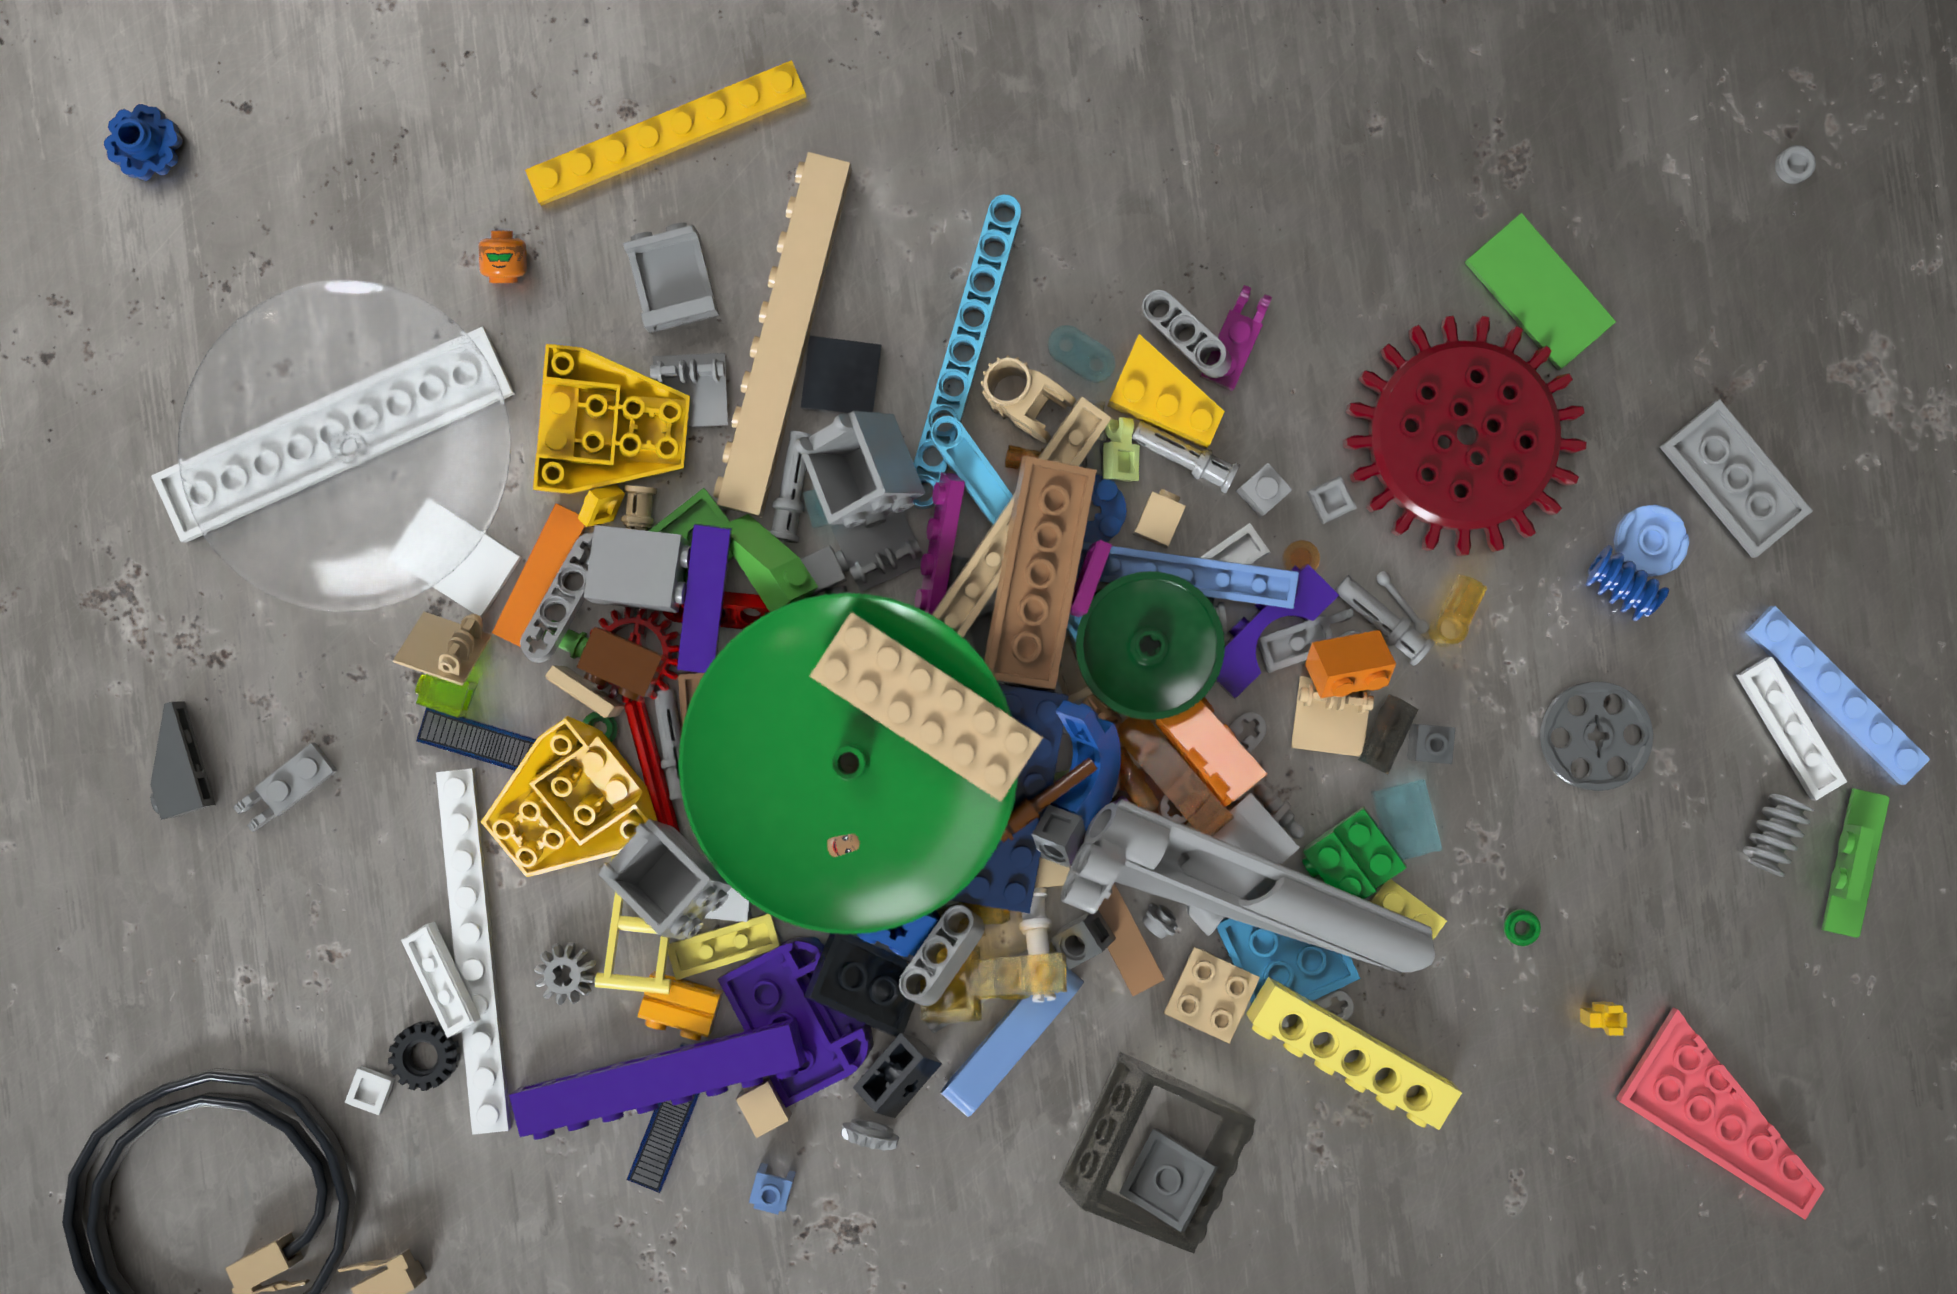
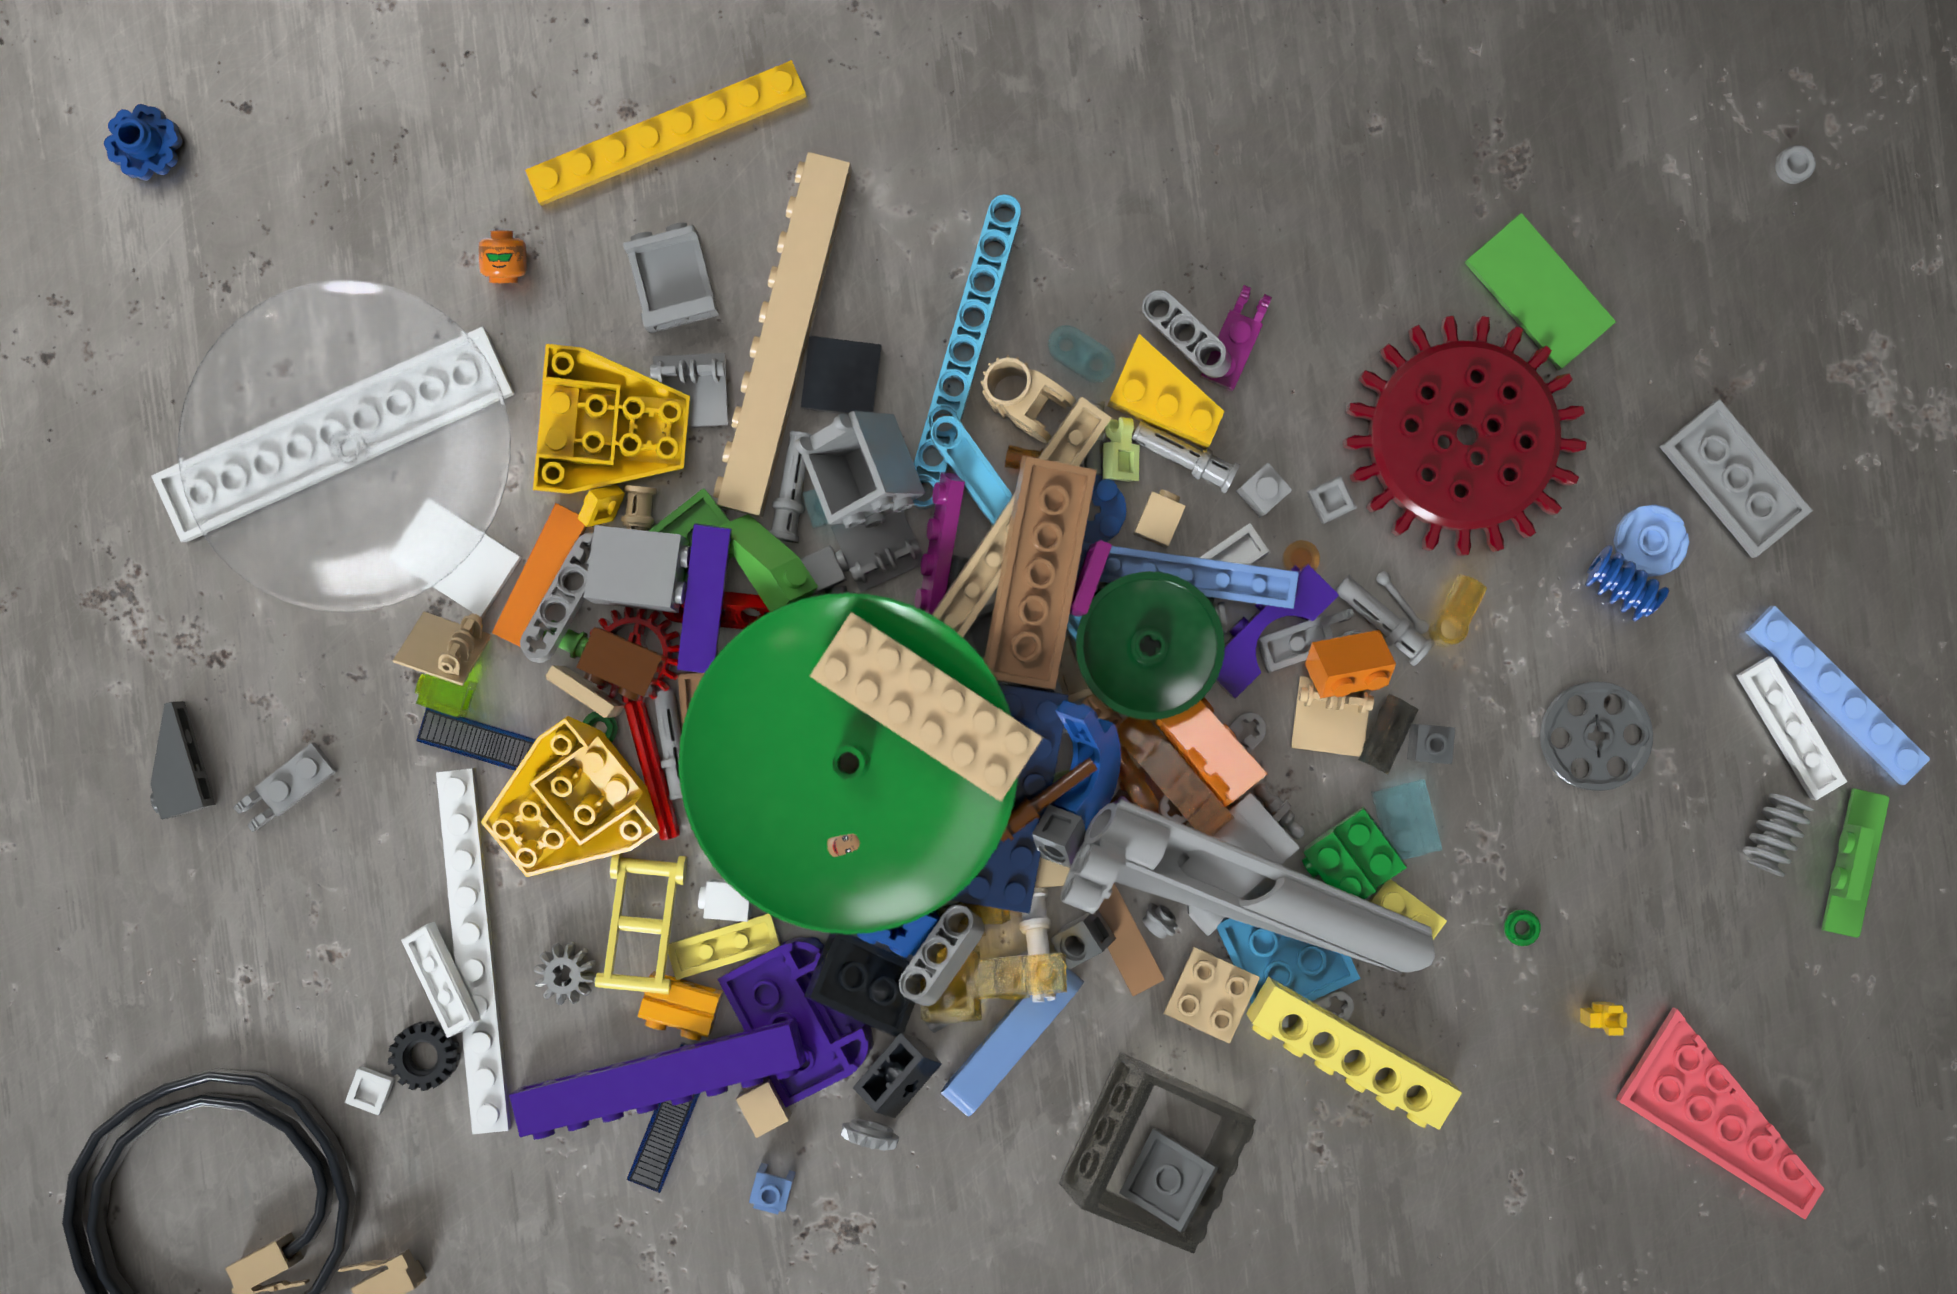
(665, 880): light grey container -> none

